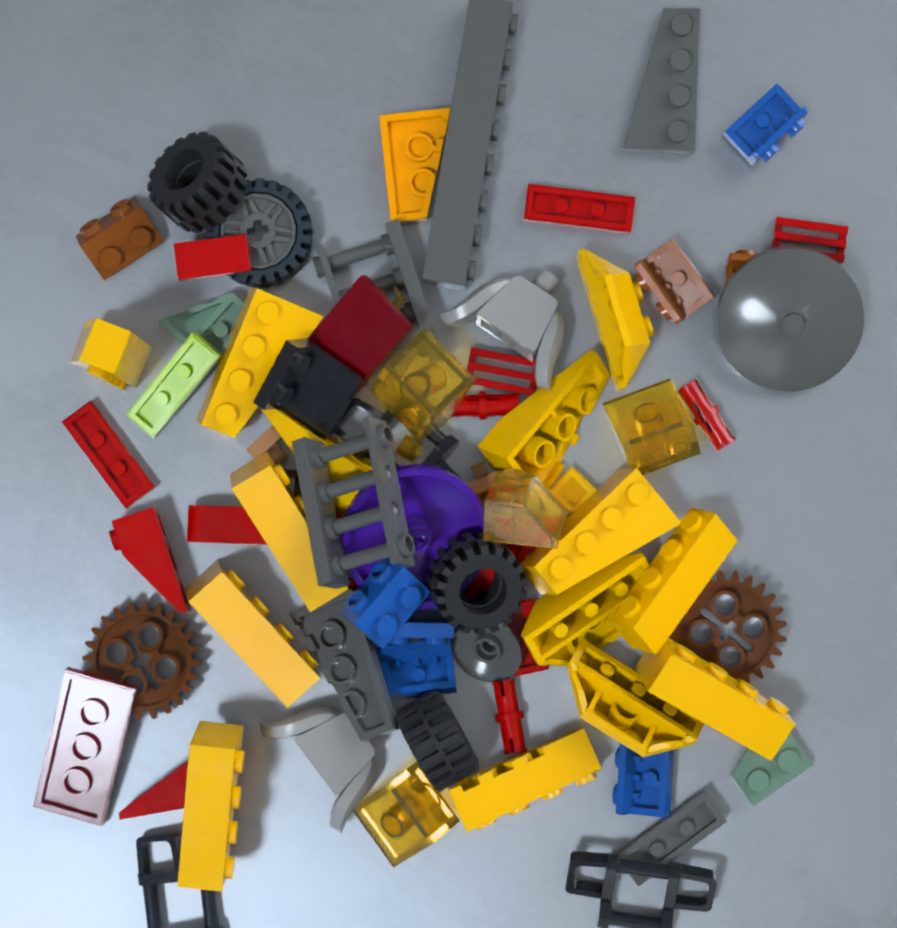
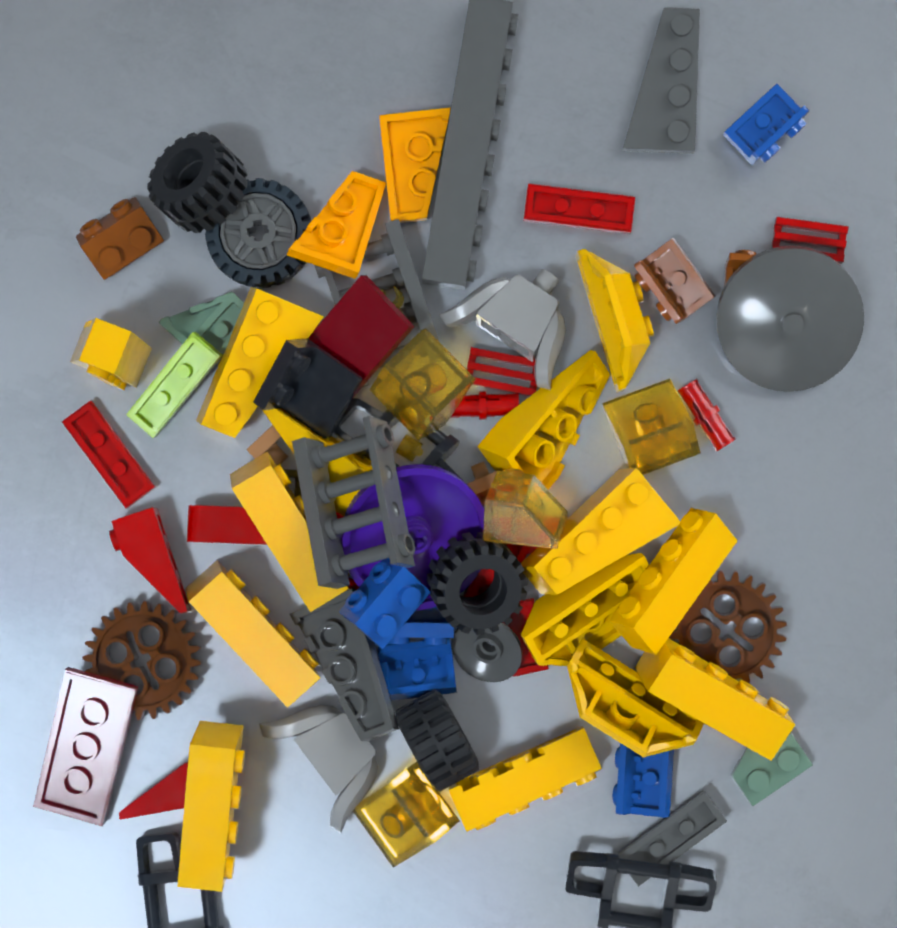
(212, 257): red tile -> none
(343, 227): none -> light orange wing
(509, 716): red pin -> none
(572, 490): yellow tile -> none

